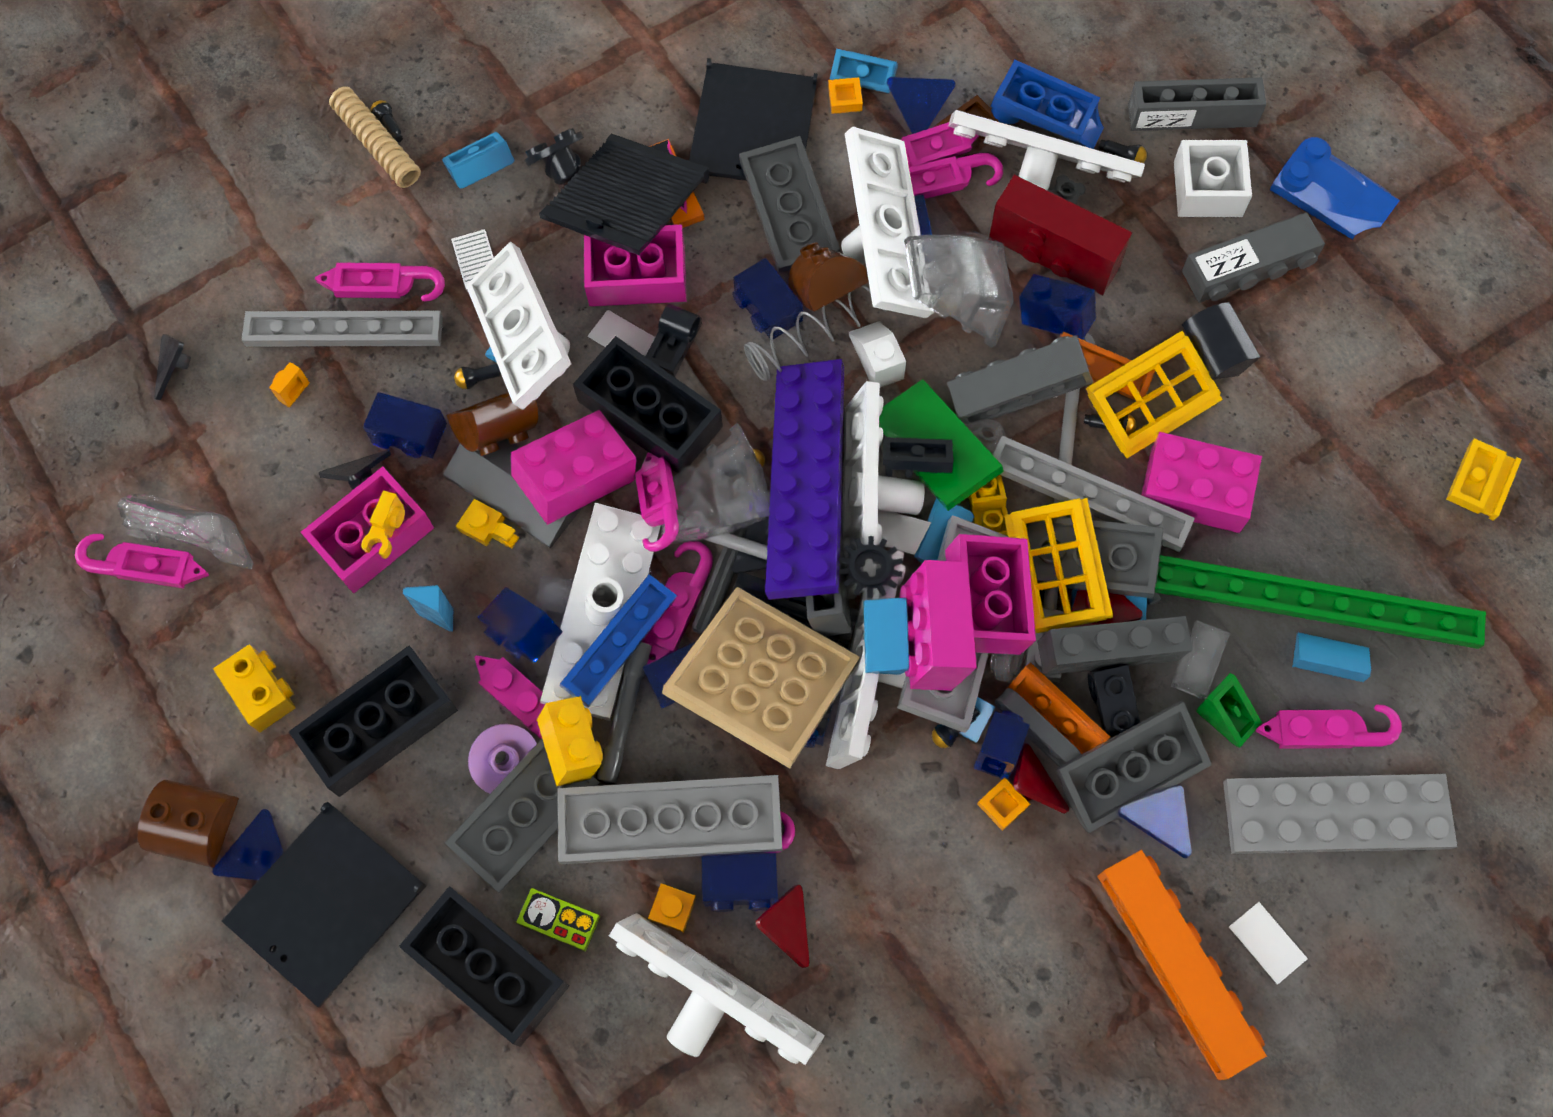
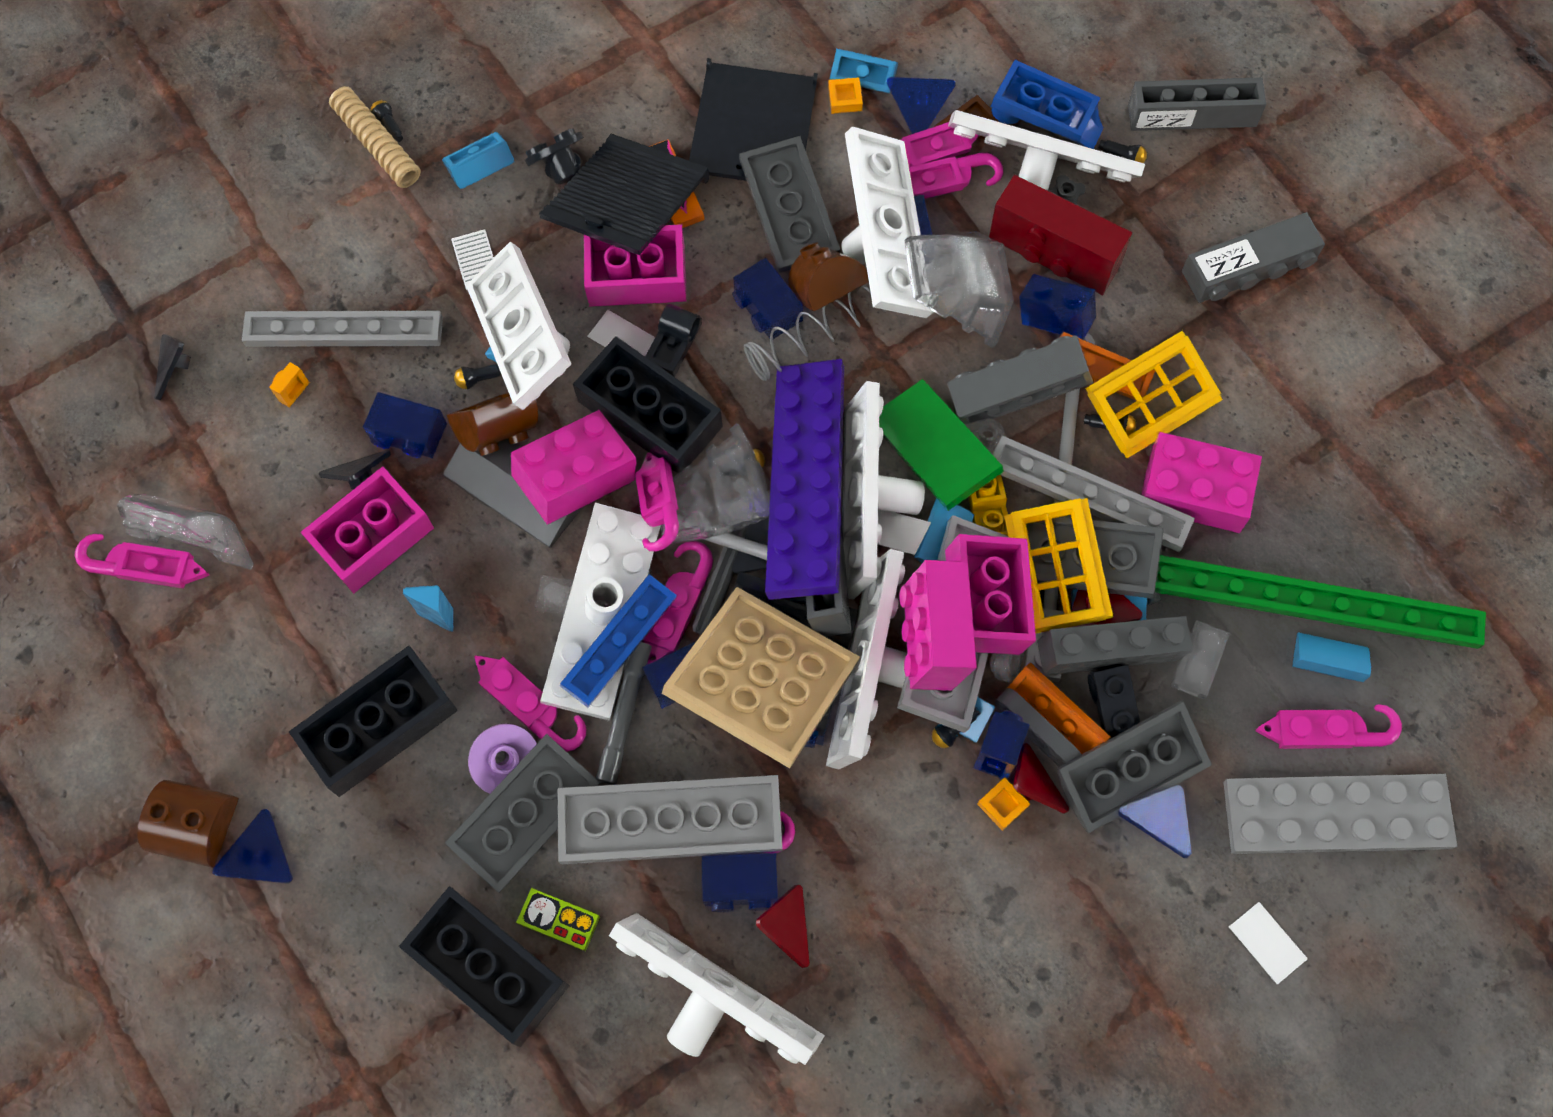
(255, 688): yellow brick -> none
(323, 904): black door -> none
(378, 280): dark pink plate -> none
(385, 518): yellow plate -> none
(485, 523): yellow plate -> none
(519, 625): clear blue brick -> none
(569, 740): yellow brick -> none
(672, 908): light orange plate -> none
(879, 353): white slope -> none
(879, 556): black gear -> none
(886, 636): dark azure slope -> none
(917, 455): black plate -> none
(1182, 966): orange brick -> none
(1212, 178): white brick -> none
(1221, 341): black brick -> none
(1230, 711): green slope -> none
(1332, 190): blue slope -> none
(1483, 479): yellow plate -> none

